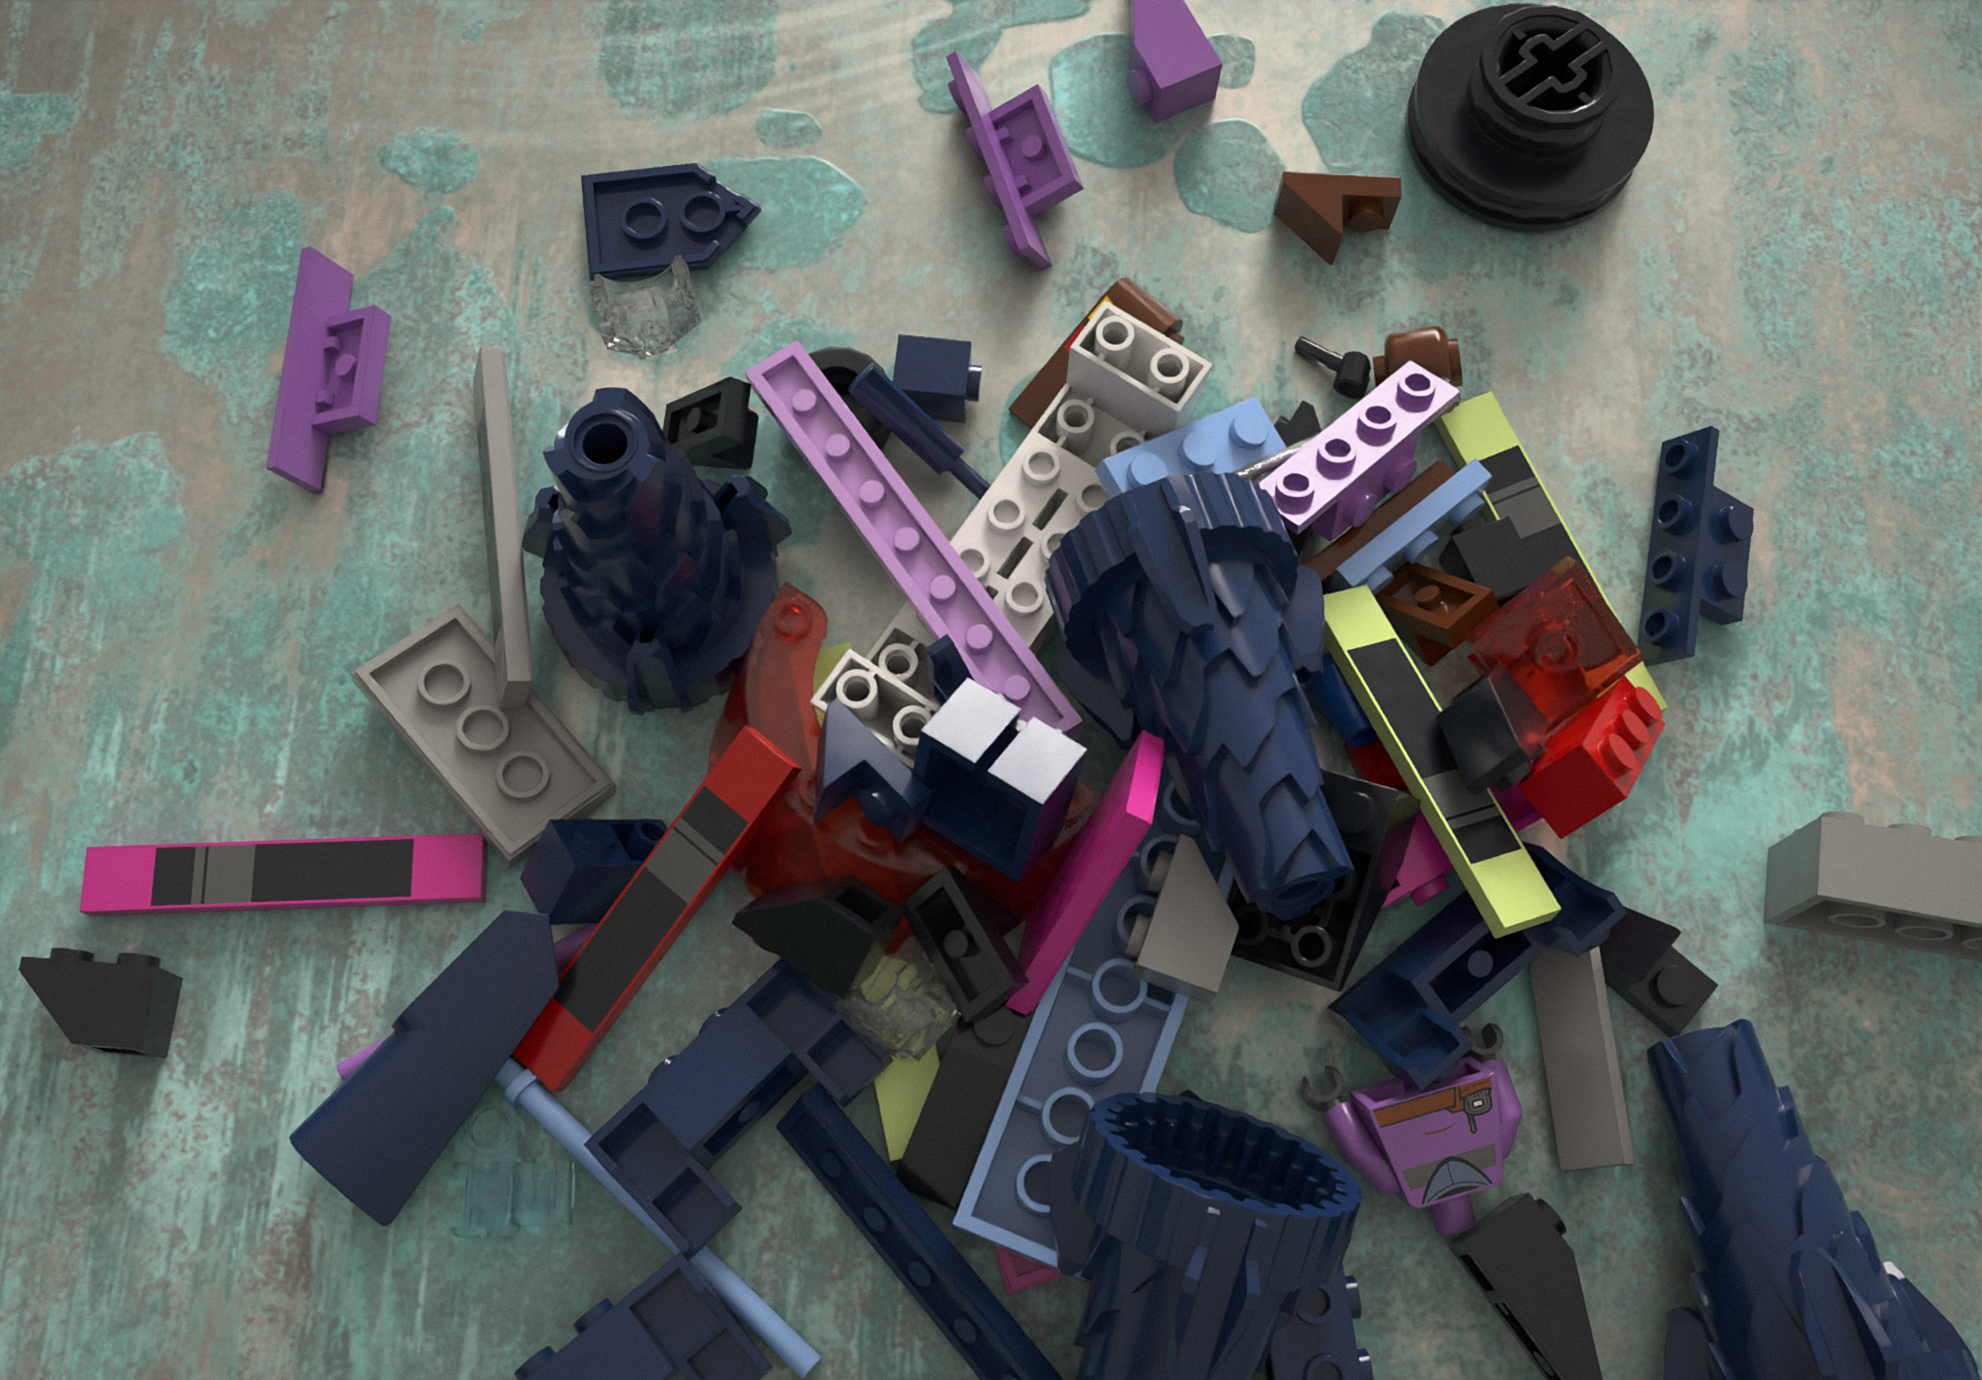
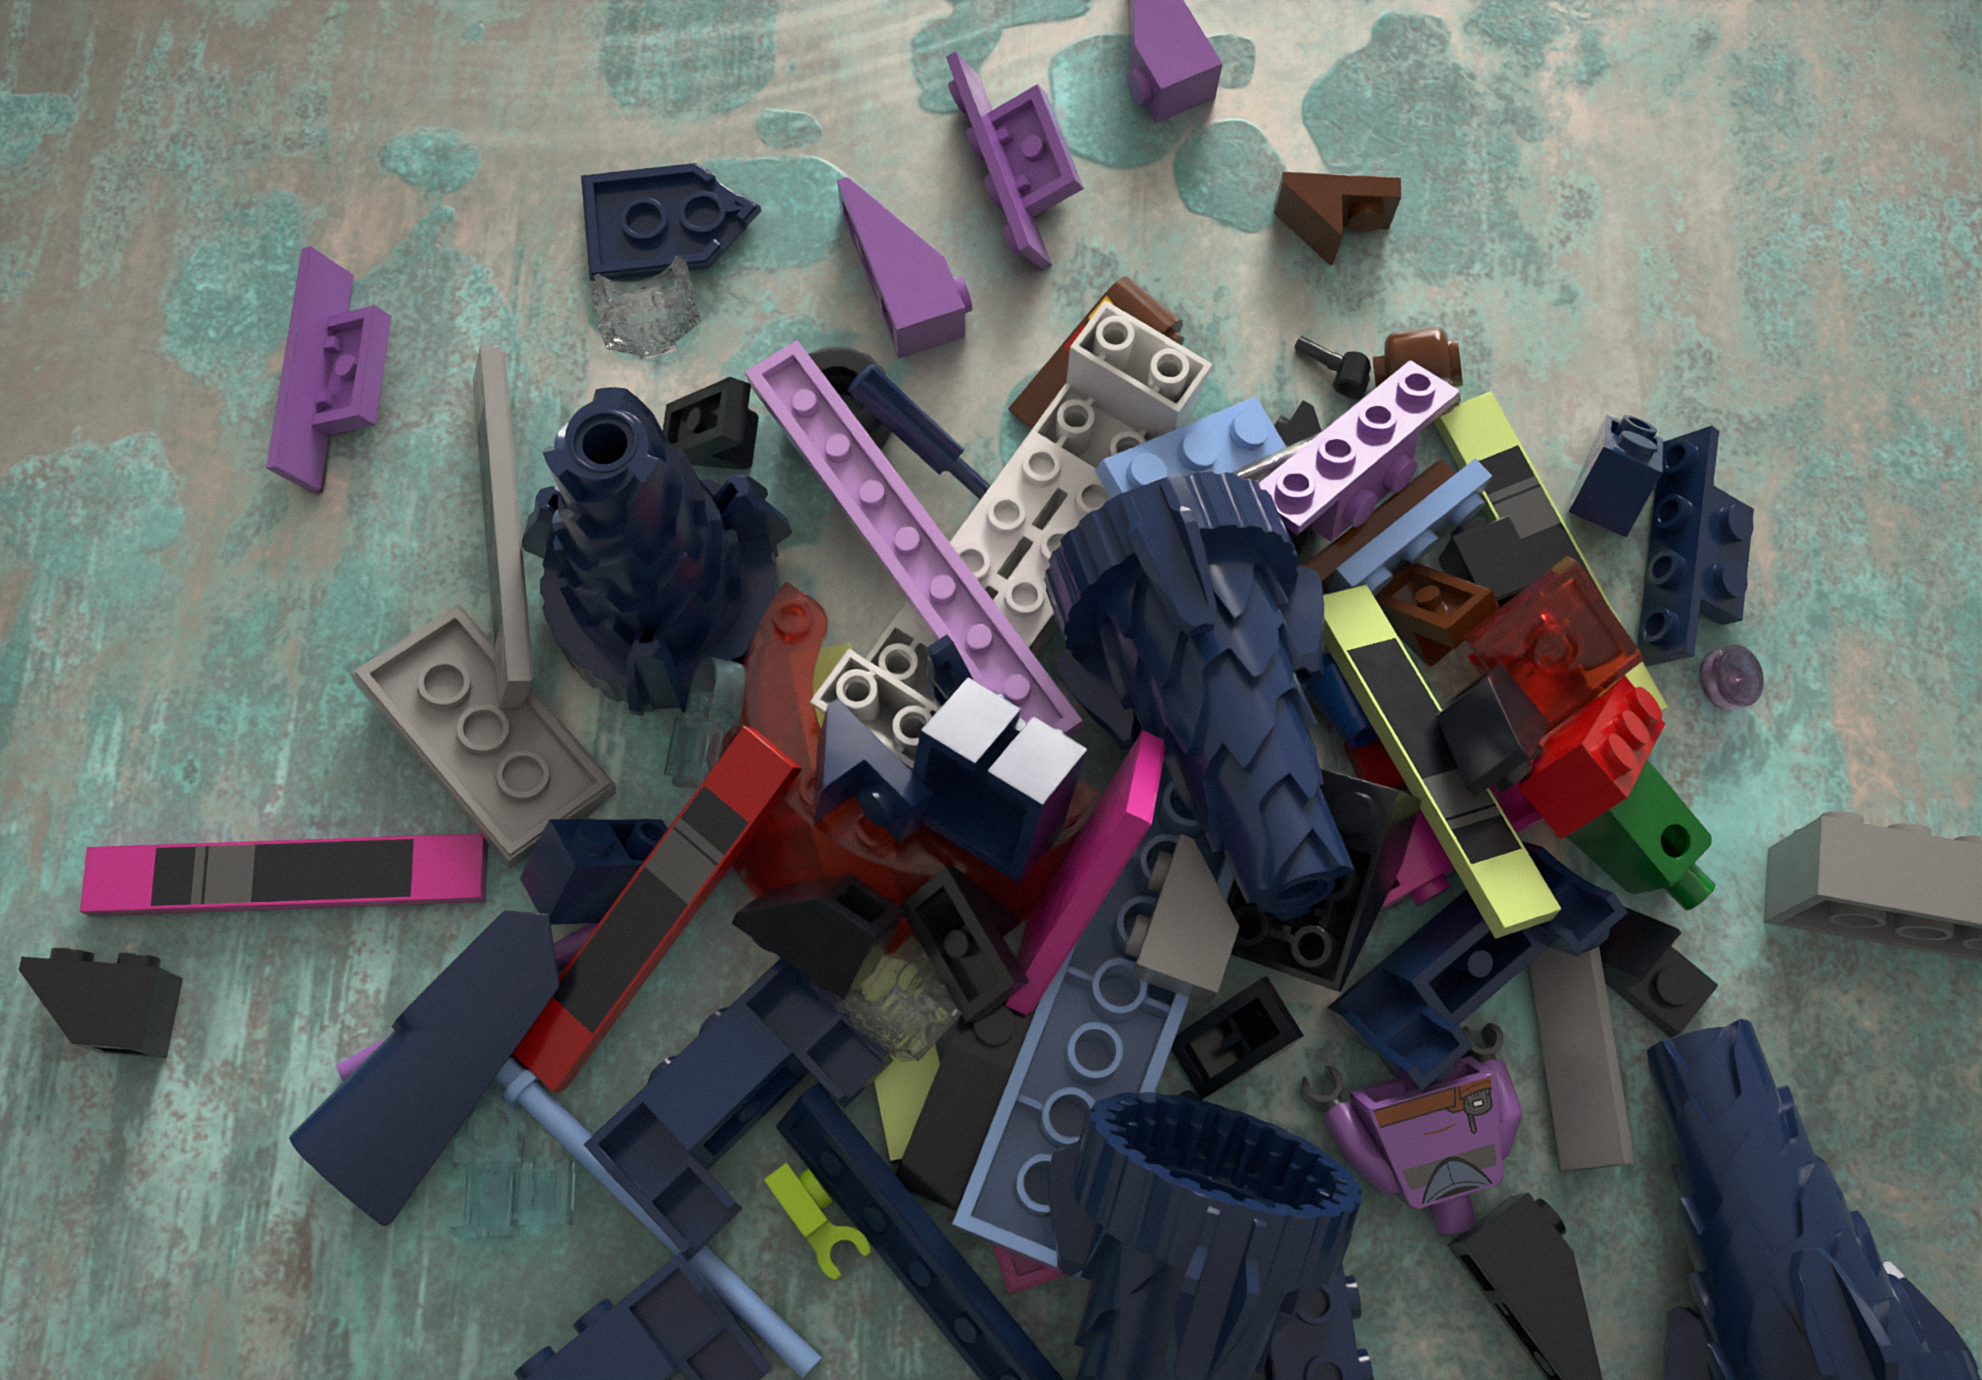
(712, 707): none -> clear light blue piece
(804, 1202): none -> lime plate
(905, 274): none -> medium lavender slope
(937, 375): dark blue brick -> none
(1236, 1038): none -> black slope
(1528, 116): black wheel -> none
(1618, 474): none -> dark blue slope
(1650, 842): none -> green torso
(1731, 677): none -> clear purple tile

